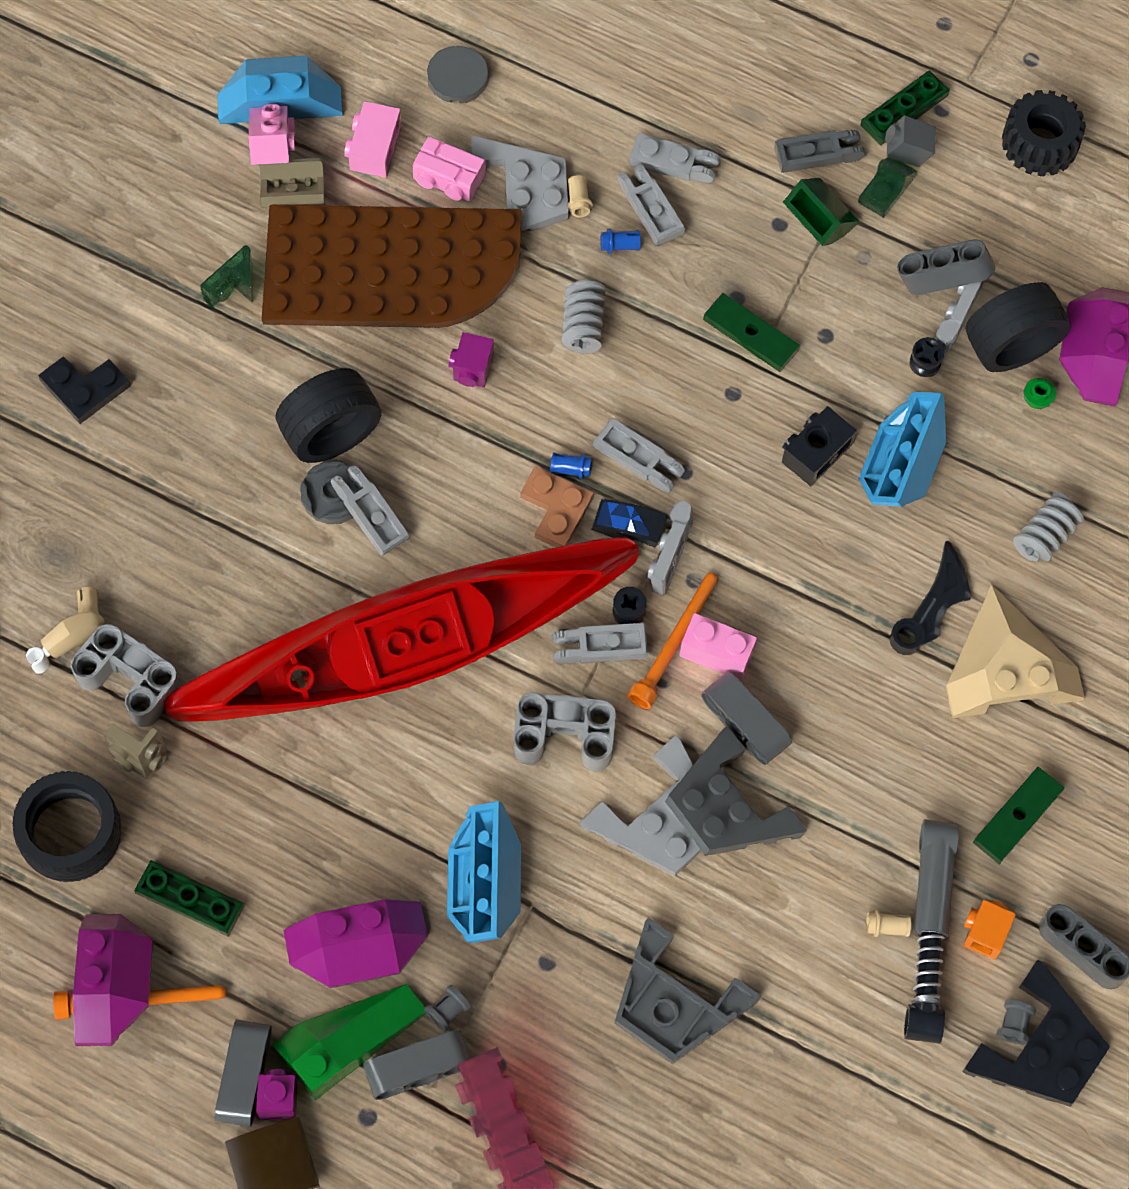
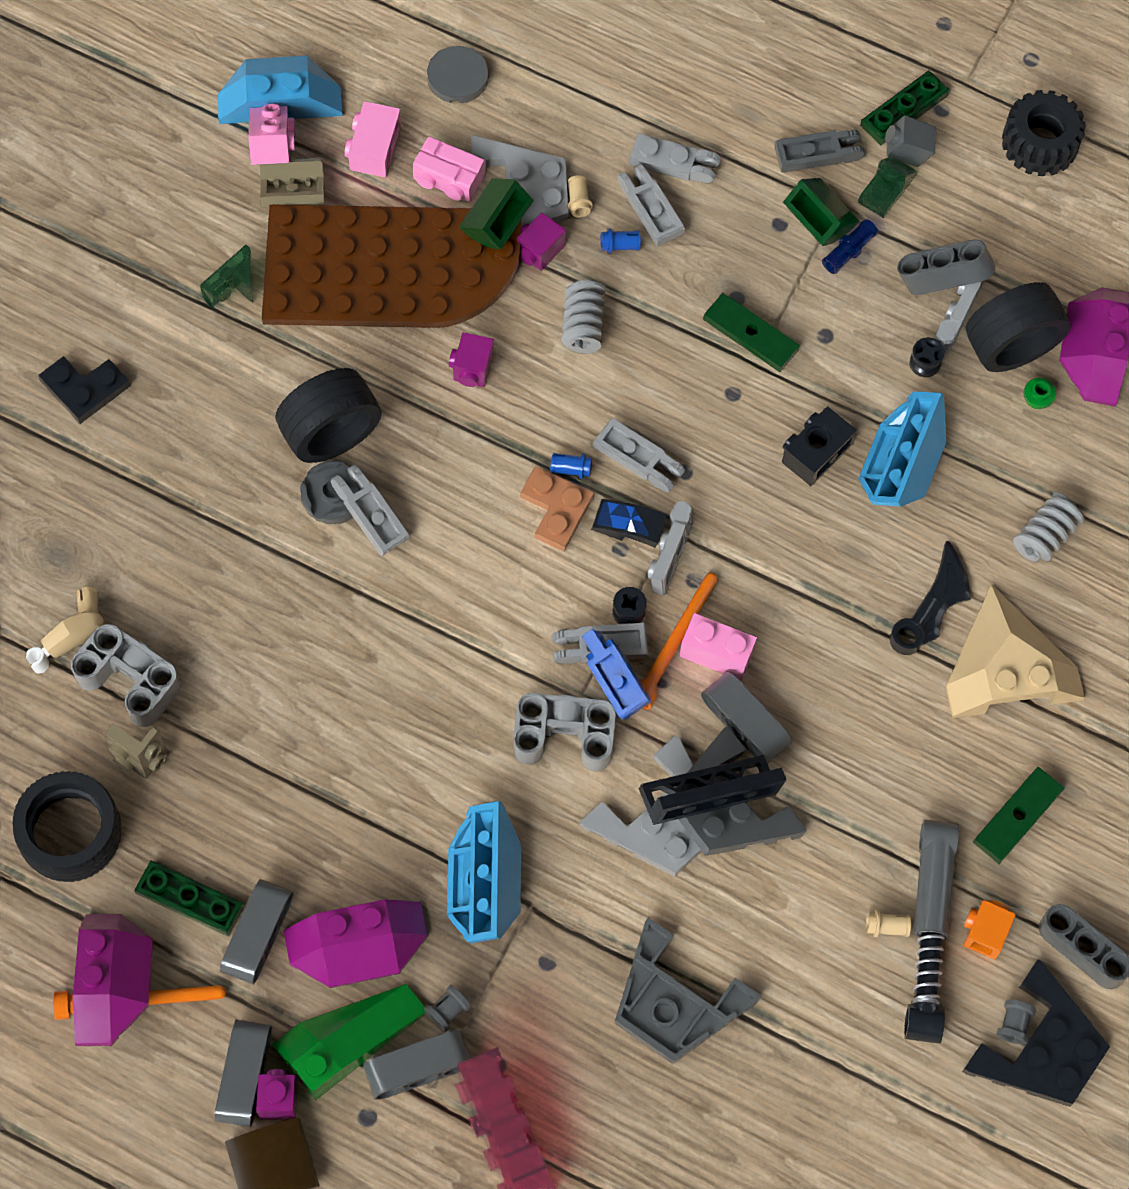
(256, 931): none -> dark grey beam
(405, 634): red piece -> none
(496, 213): none -> dark green brick
(541, 241): none -> magenta brick
(615, 675): none -> hinge
(708, 795): none -> black fence
(850, 246): none -> clear blue pin

